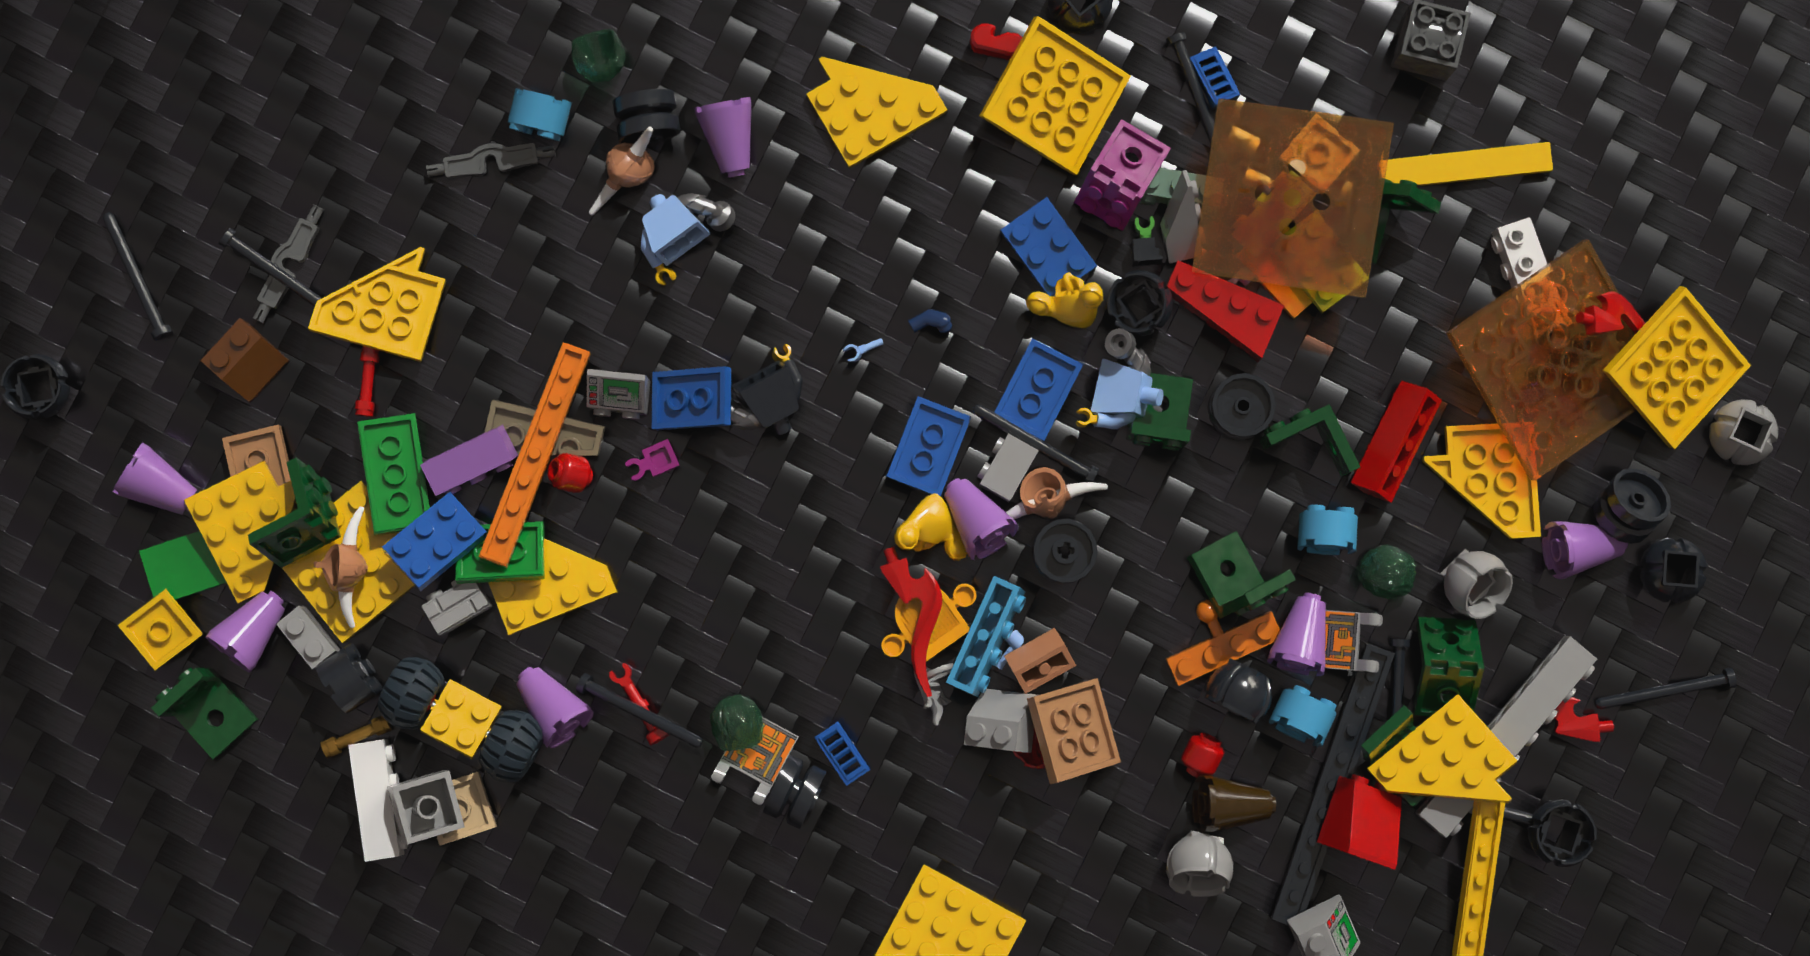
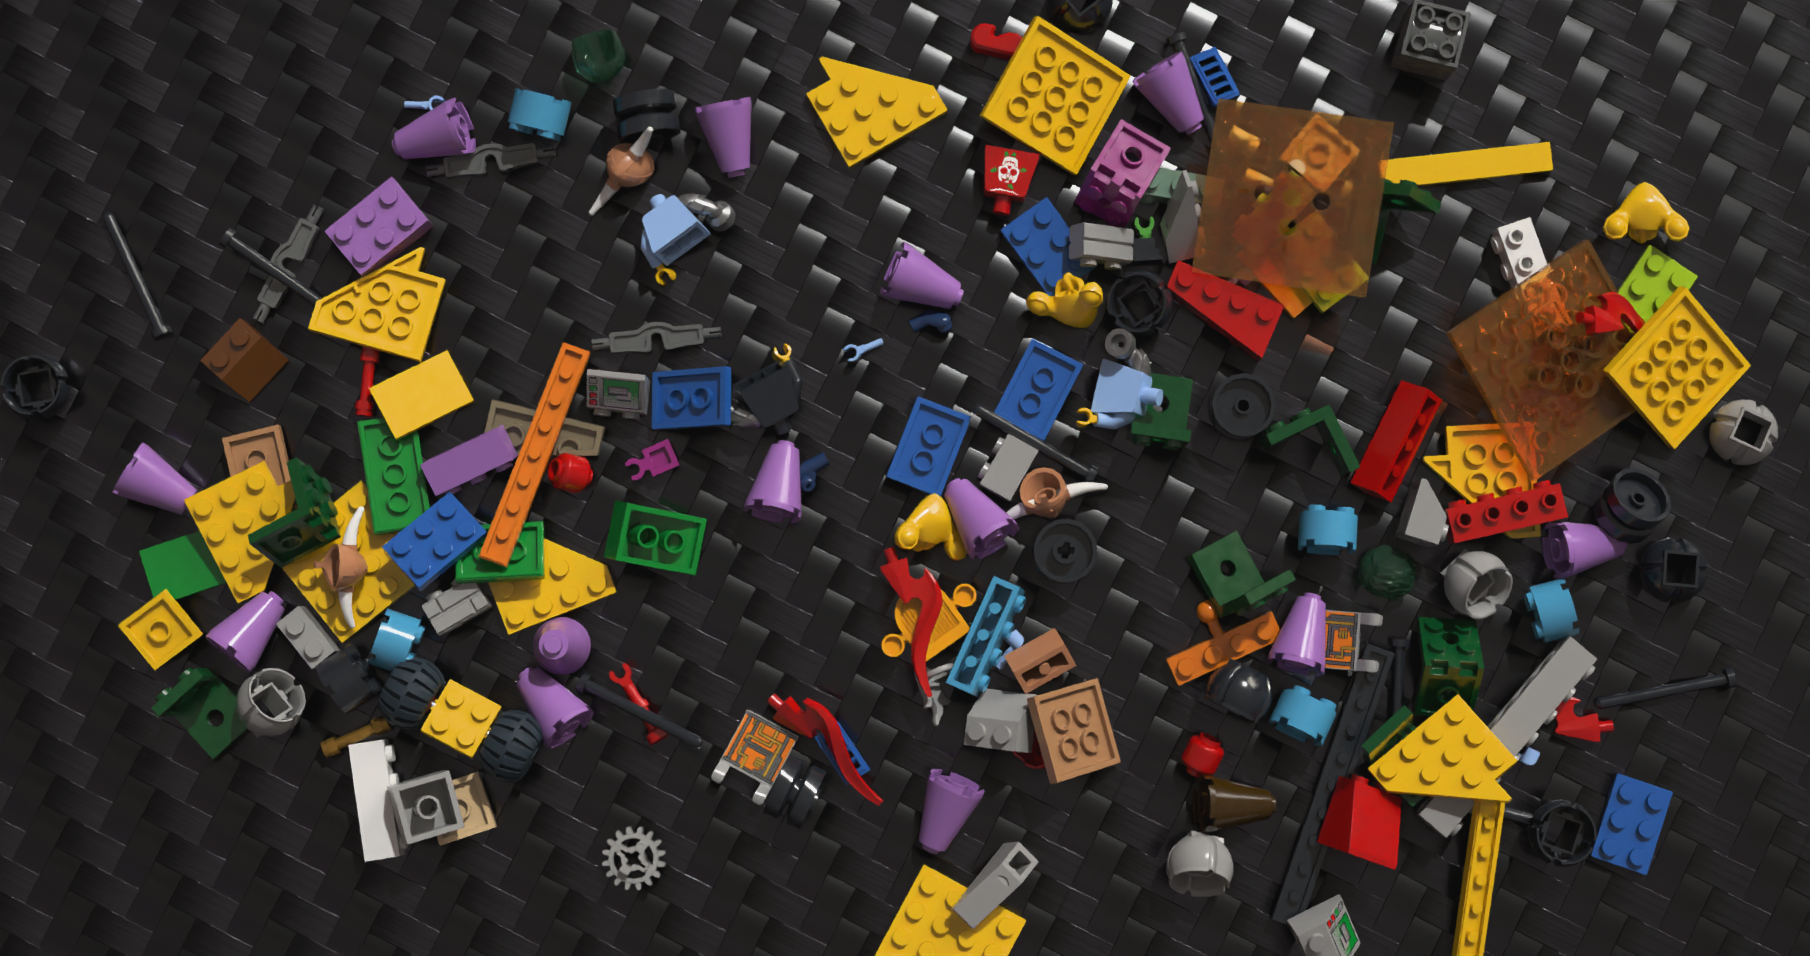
(279, 695): none -> light grey piece
(379, 228): none -> medium lavender brick
(396, 640): none -> dark azure brick
(421, 395): none -> yellow tile
(425, 105): none -> light blue hand
(436, 133): none -> medium lavender cone
(561, 646): none -> medium lavender cone
(641, 340): none -> dark grey piece
(646, 866): none -> light grey gear
(655, 538): none -> green slope
(736, 723): clear green hair -> none
(777, 485): none -> medium lavender cone
(809, 470): none -> dark blue arm
(820, 718): none -> red piece
(920, 280): none -> medium lavender cone
(946, 808): none -> medium lavender cone
(995, 883): none -> light grey slope
(1007, 176): none -> red torso
(1101, 245): none -> light grey brick
(1172, 93): none -> medium lavender cone
(1422, 517): none -> light grey slope
(1505, 513): none -> red brick
(1529, 756): none -> light blue hand
(1552, 611): none -> dark azure brick
(1630, 823): none -> blue plate
(1643, 215): none -> yellow head
(1654, 281): none -> lime plate

